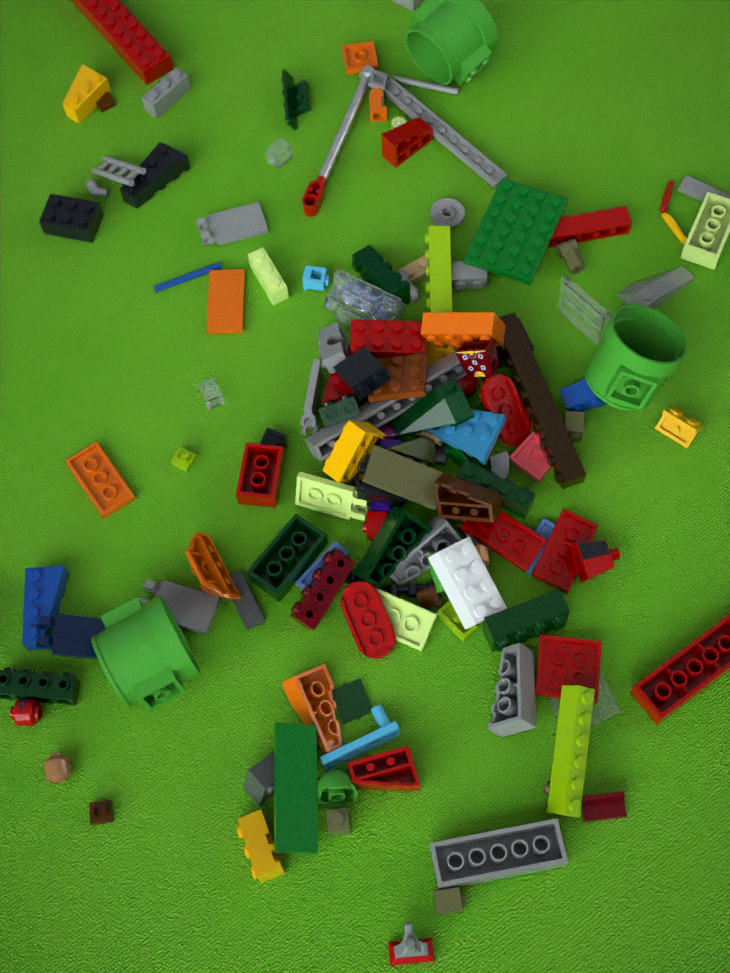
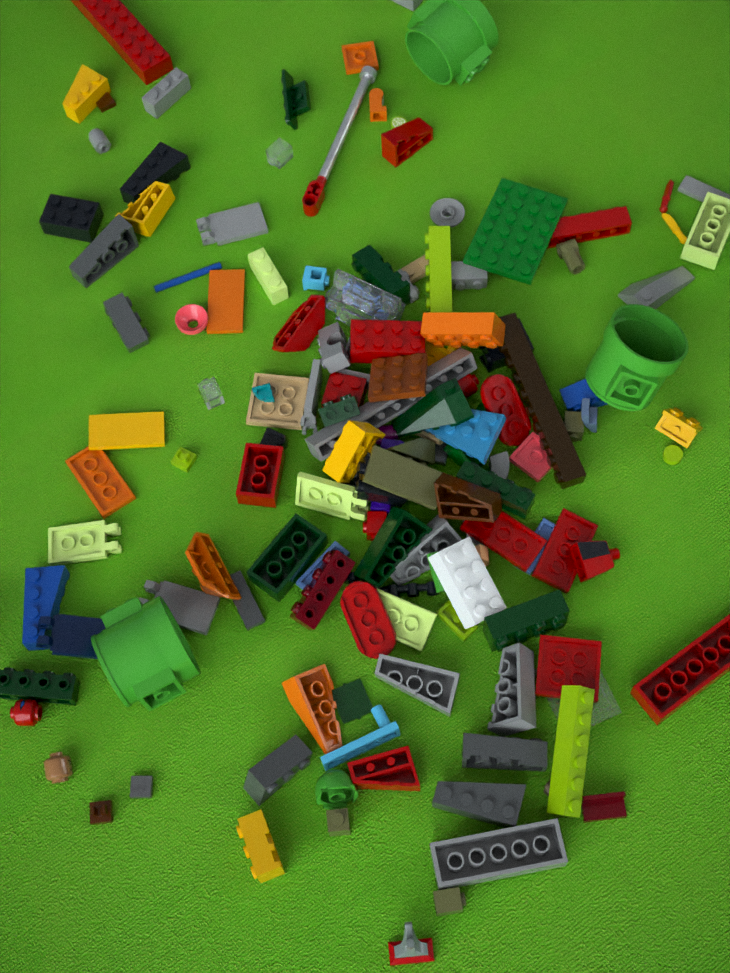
(82, 542): none -> yellowish green tile
(95, 190): light grey arm -> none
(99, 141): none -> light grey brick
(104, 251): none -> dark grey wedge
(119, 177): light grey bar -> none
(126, 322): none -> dark grey wedge
(126, 430): none -> yellow tile
(141, 787): none -> flat silver tile
(149, 209): none -> yellow wedge
(191, 313): none -> coral piece
(263, 393): none -> teal tile
(289, 403): none -> tan plate
(295, 789): green tile -> none
(301, 326): none -> red wedge
(361, 373): black brick -> none
(377, 79): light grey tile -> none
(423, 682): none -> light grey wedge
(427, 85): light grey bar -> none
(428, 597): reddish brown tile -> none
(445, 134): light grey plate -> none
(478, 358): dark red torso -> none
(484, 802): none -> dark grey wedge
(503, 753): none -> dark grey wedge
(582, 310): clear piece -> none
(589, 415): none -> sand blue slope
(672, 454): none -> lime tile

